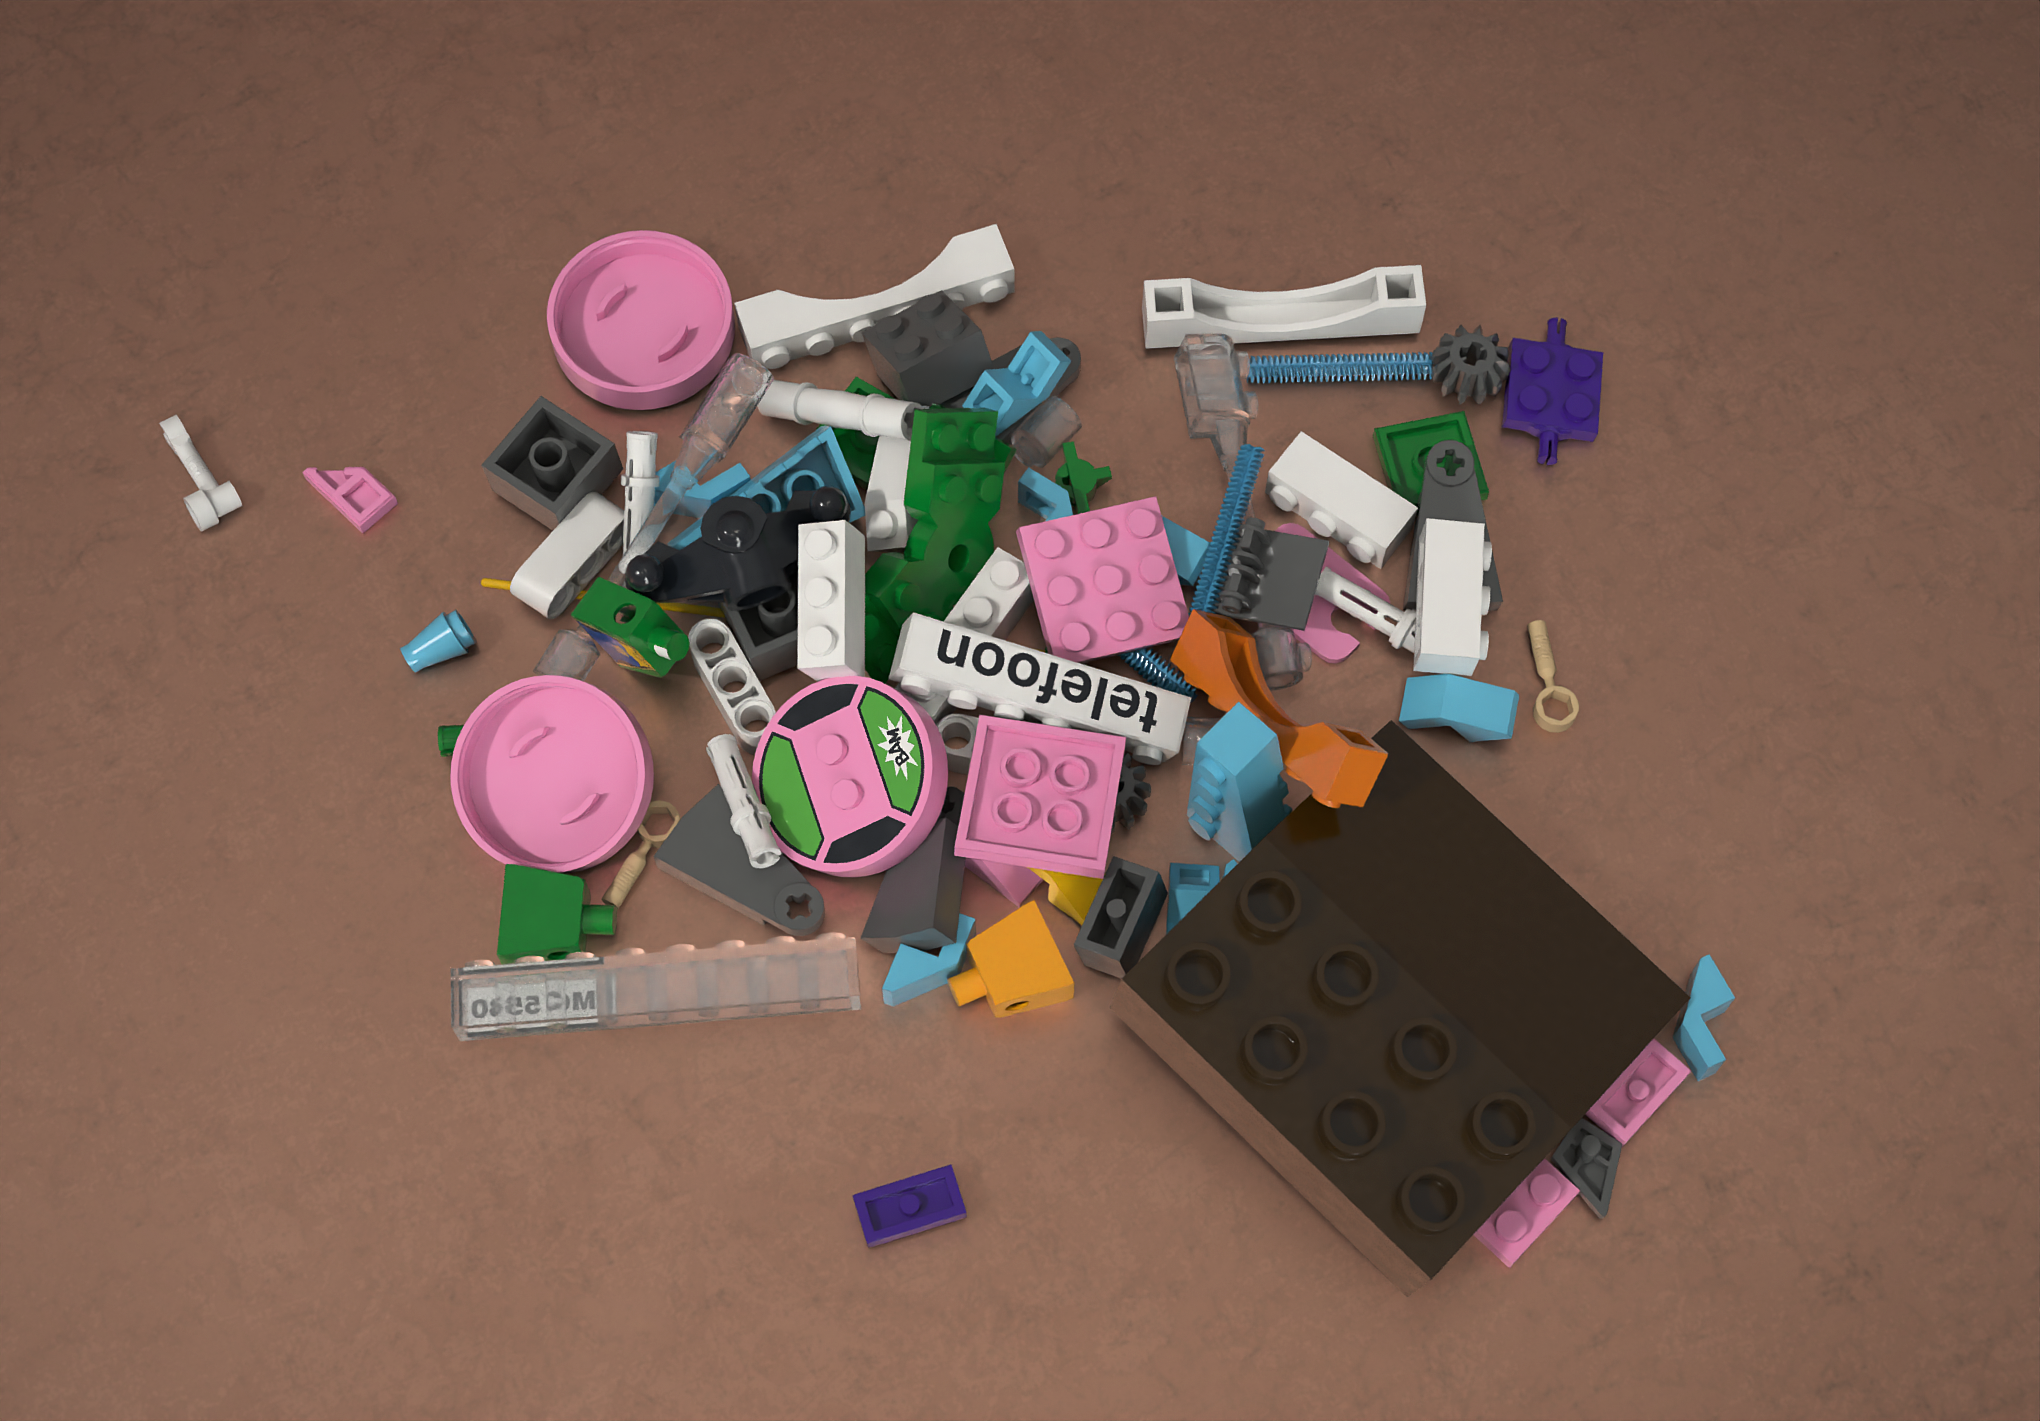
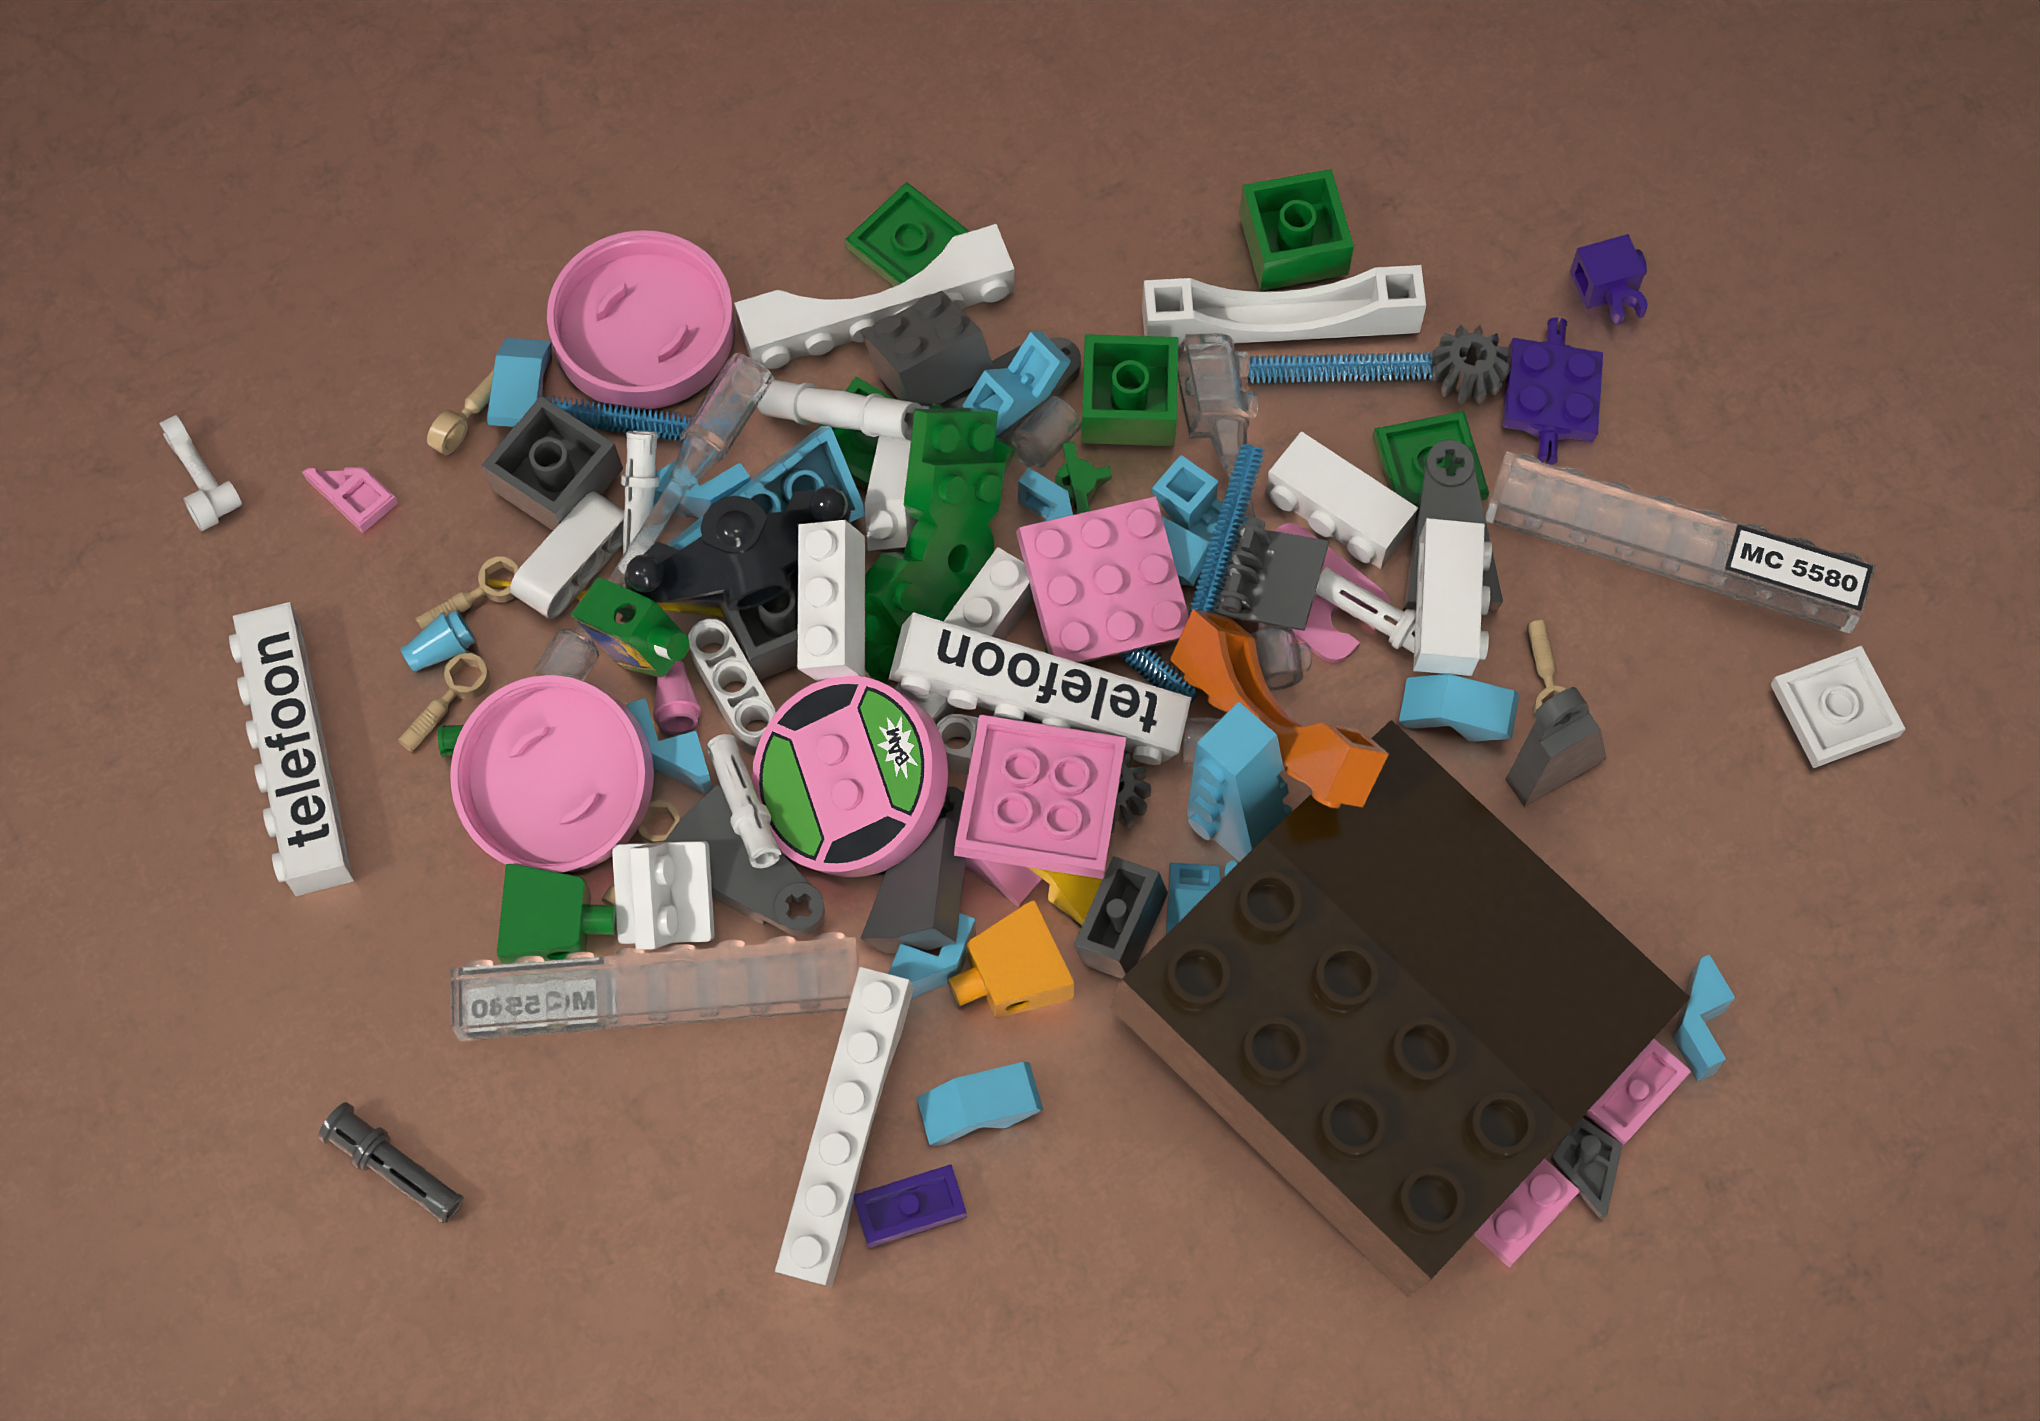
(291, 749): none -> white brick
(372, 1150): none -> dark grey pin
(439, 707): none -> tan piece
(451, 428): none -> tan piece
(464, 600): none -> tan piece
(517, 379): none -> medium azure slope
(622, 420): none -> dark azure axle
(663, 893): none -> white bracket
(675, 702): none -> bright pink cone
(676, 756): none -> medium azure slope
(843, 1127): none -> white arch
(903, 235): none -> green tile
(979, 1100): none -> medium azure slope
(1130, 390): none -> green brick
(1189, 497): none -> medium azure slope
(1296, 229): none -> green brick
(1558, 748): none -> dark grey piece
(1611, 275): none -> dark purple brick
(1680, 542): none -> clear brick
(1837, 706): none -> white plate

